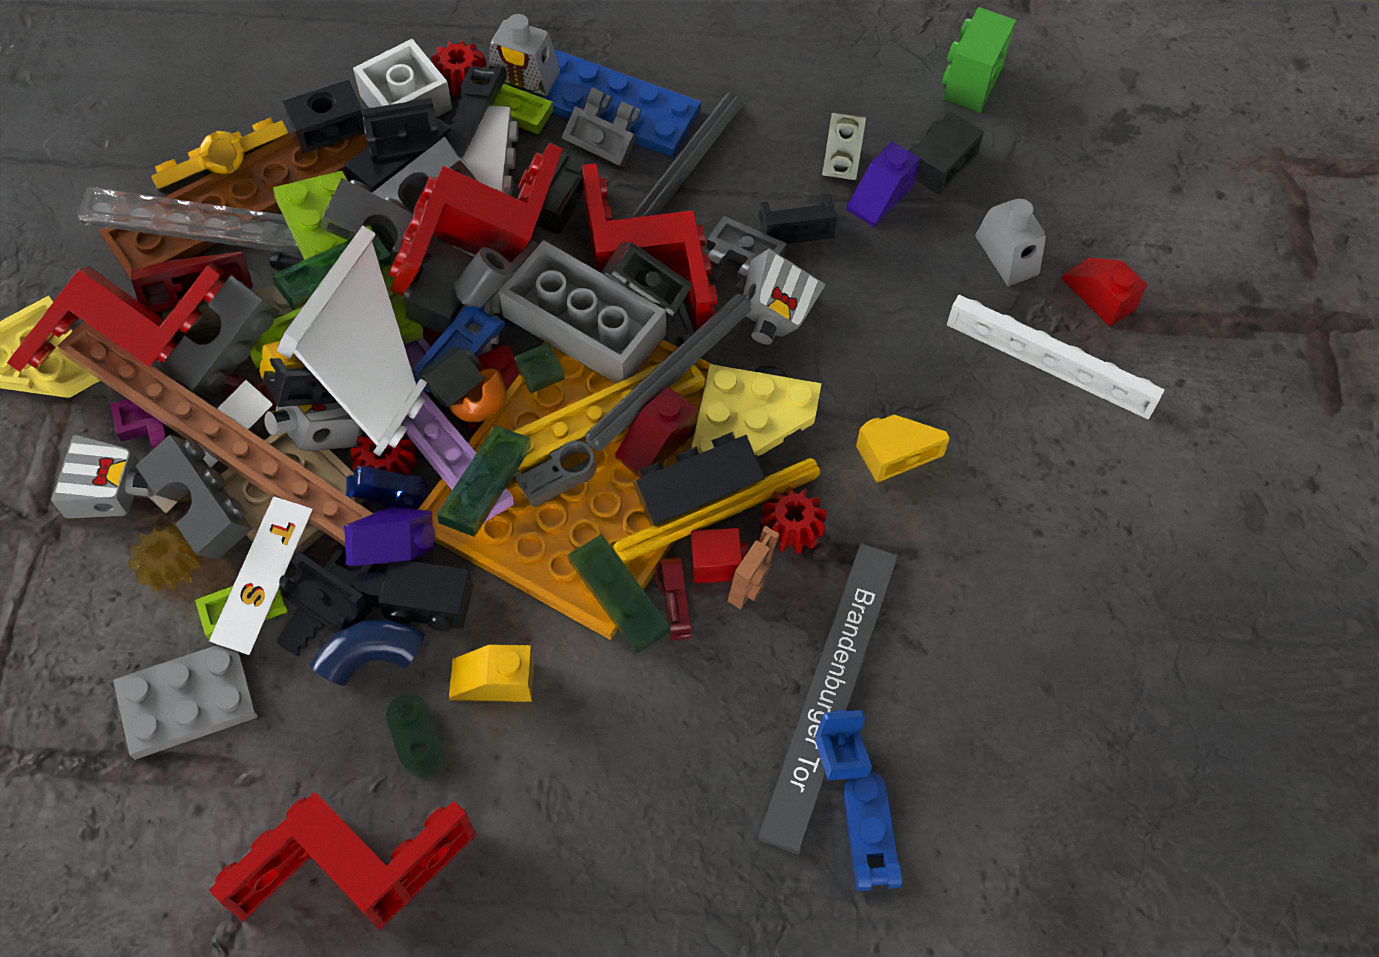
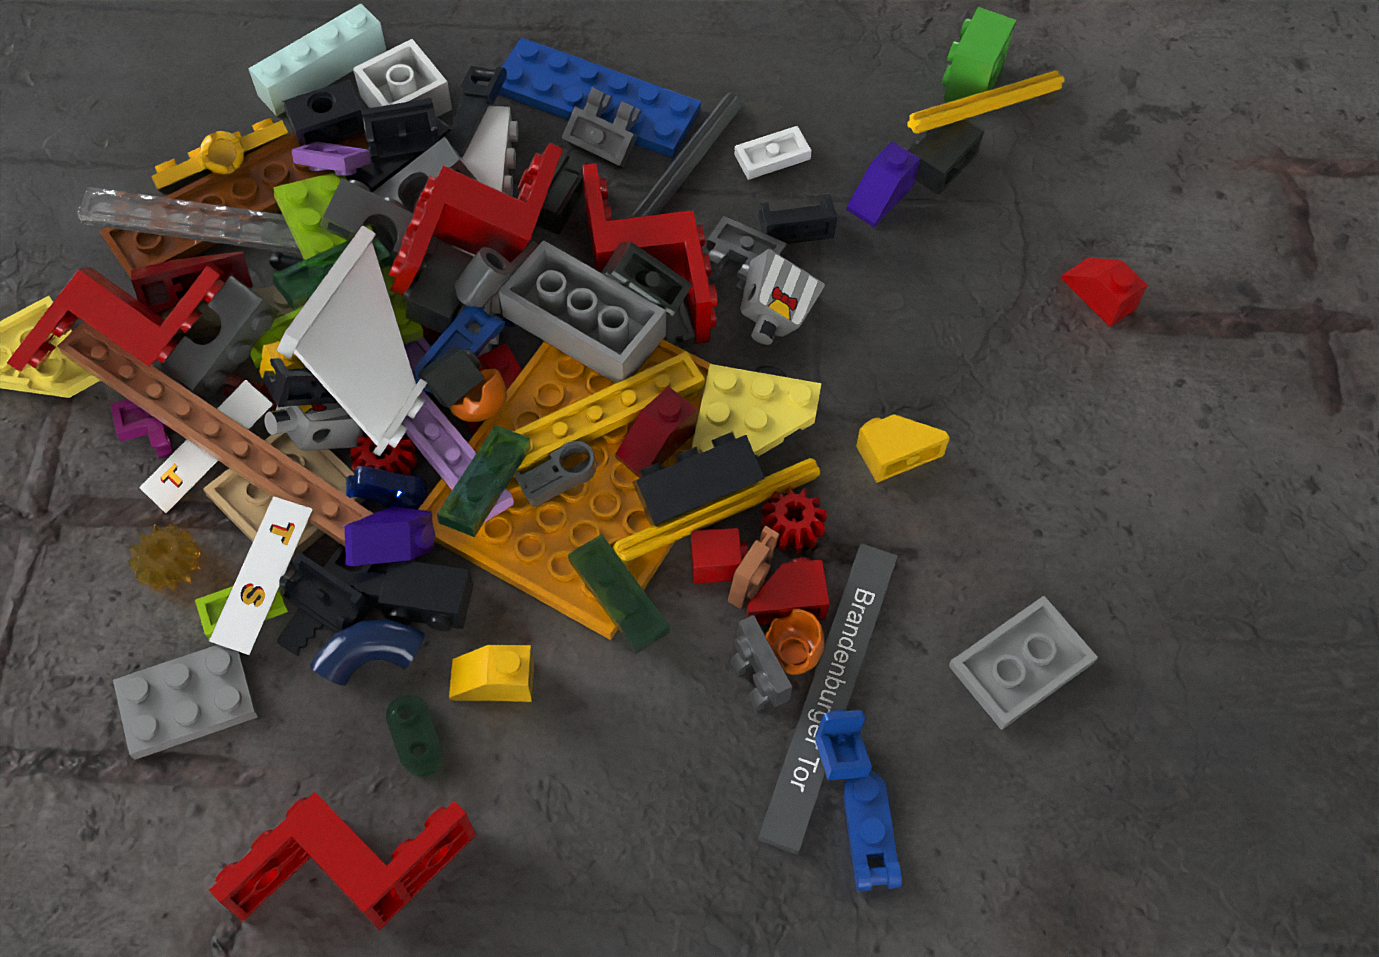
(98, 480): torso -> none
(214, 518): dark grey arch -> none
(318, 58): none -> light aqua brick
(326, 156): none -> medium lavender plate
(455, 62): red gear -> none
(525, 54): light grey torso -> none
(526, 108): lime plate -> none
(539, 368): clear green plate -> none
(668, 372): dark grey axle -> none
(675, 597): dark red piece -> none
(769, 676): none -> flat silver plate
(772, 152): none -> white plate
(792, 586): none -> red slope
(797, 641): none -> orange hair
(844, 145): hips -> none
(985, 102): none -> yellow axle
(1013, 240): light grey torso -> none
(1022, 662): none -> light grey plate
(1055, 357): white plate -> none

